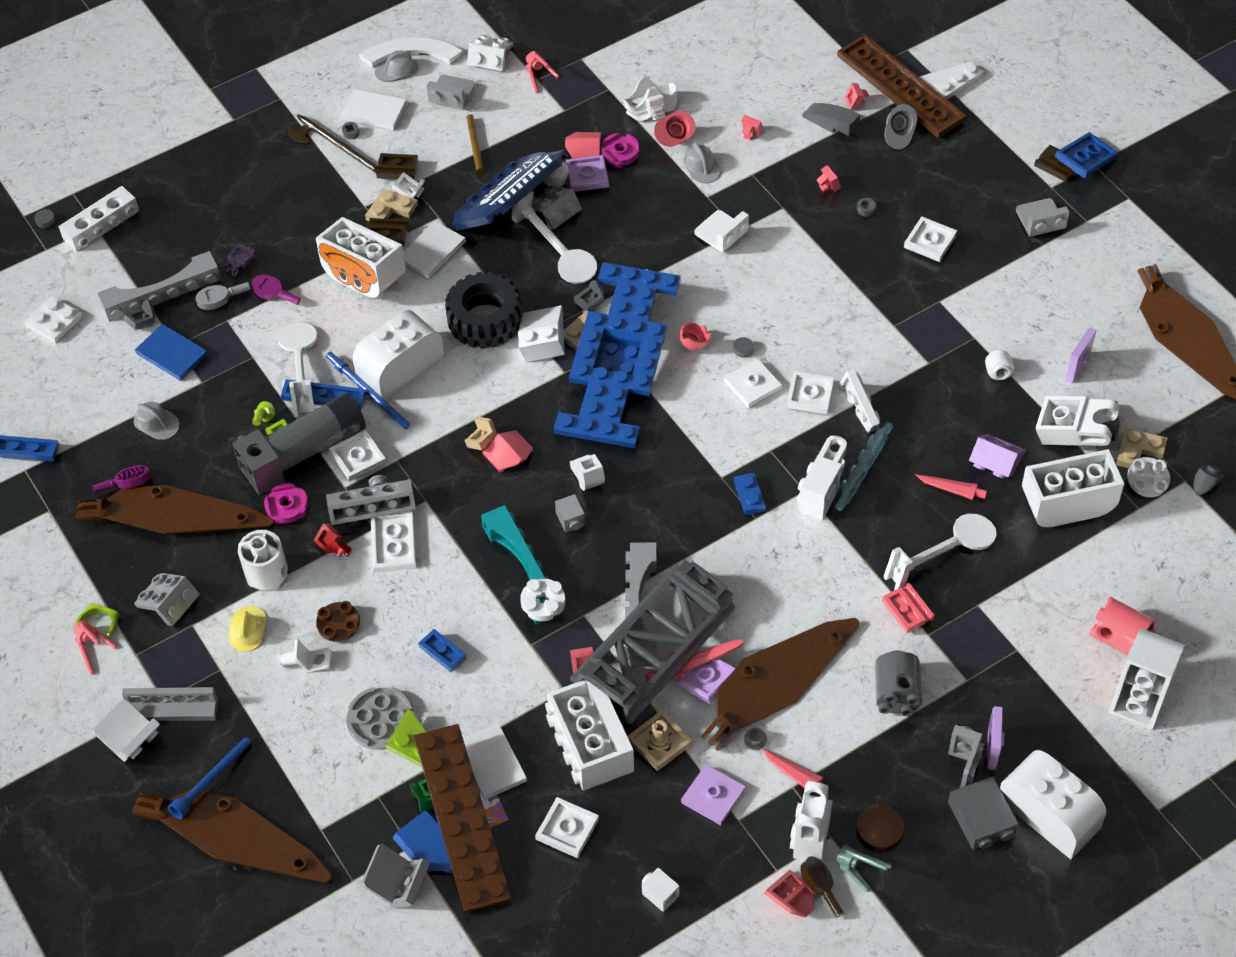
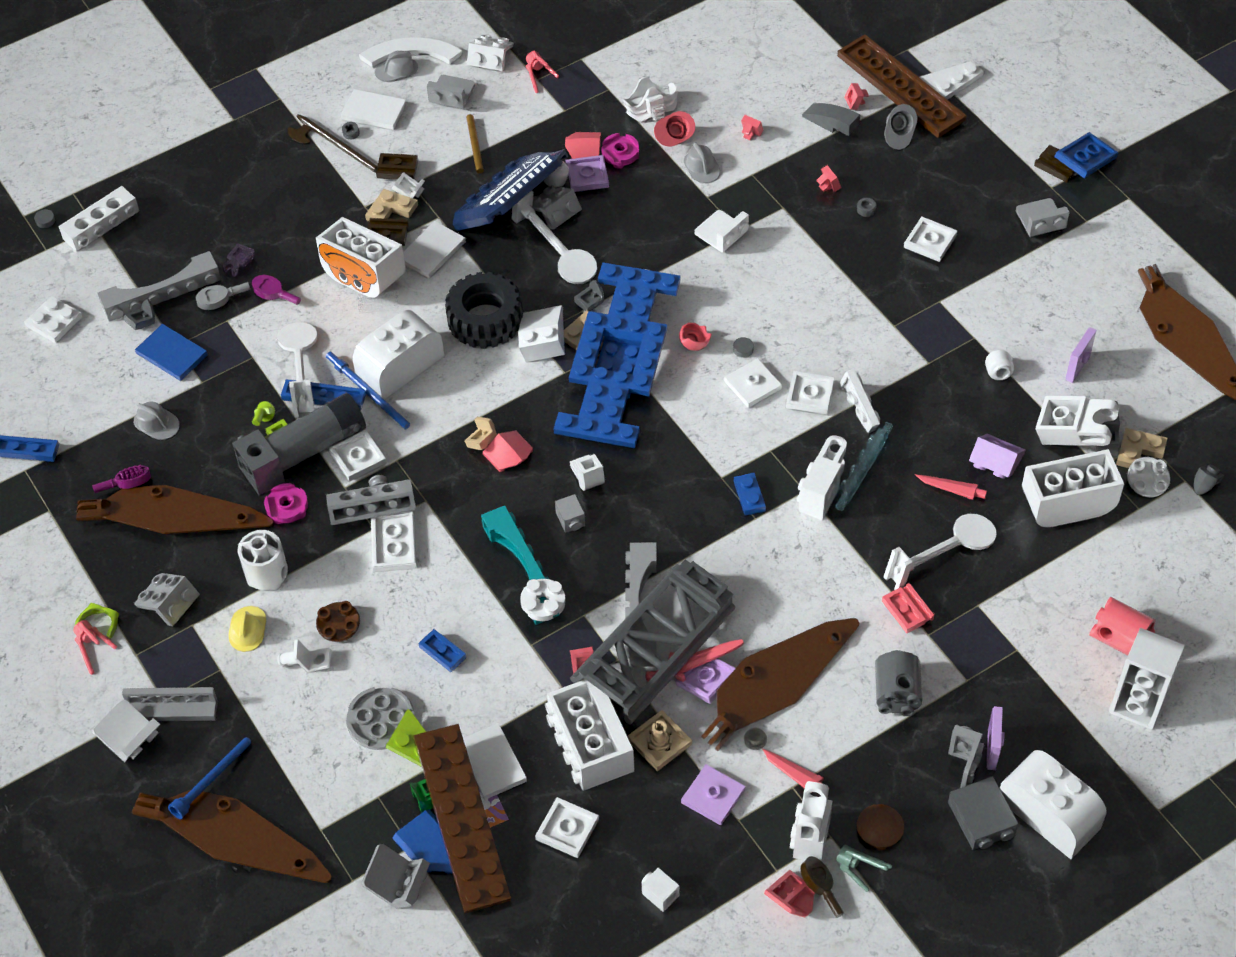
(329, 541): red plate -> none

